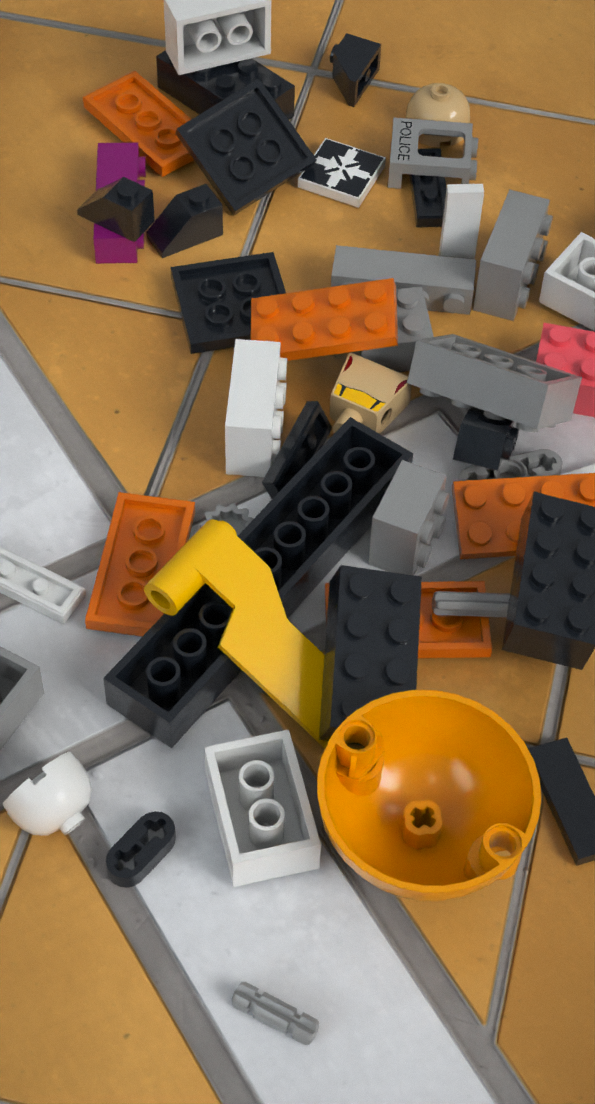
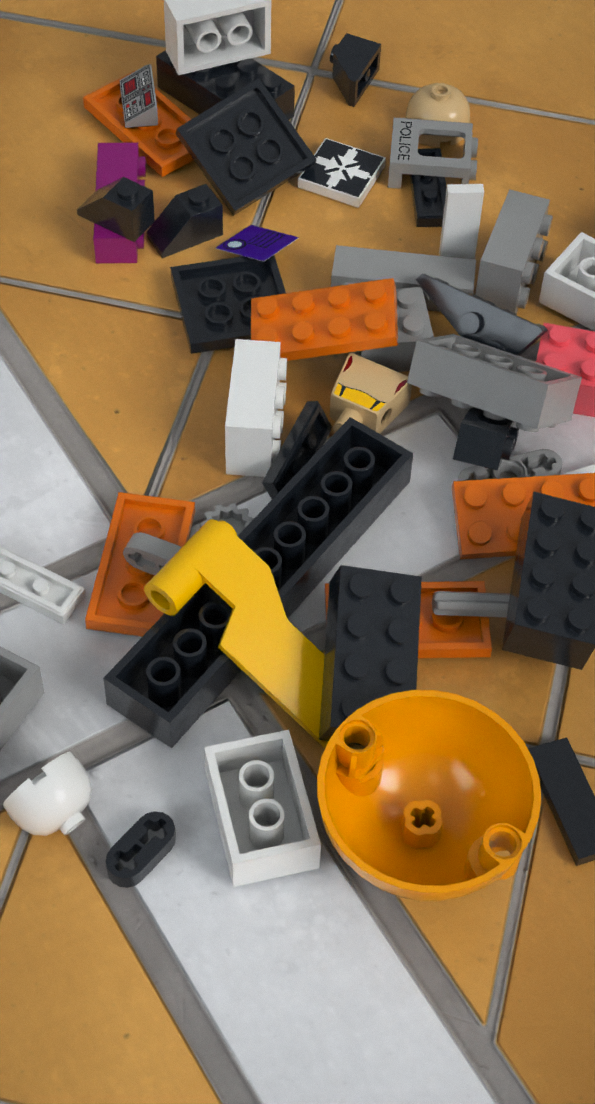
(139, 98): none -> slope
(149, 552): none -> light grey beam
(257, 243): none -> dark purple sticker
(275, 1013): light grey axle -> none
(408, 519): light grey brick -> none
(480, 318): none -> wing

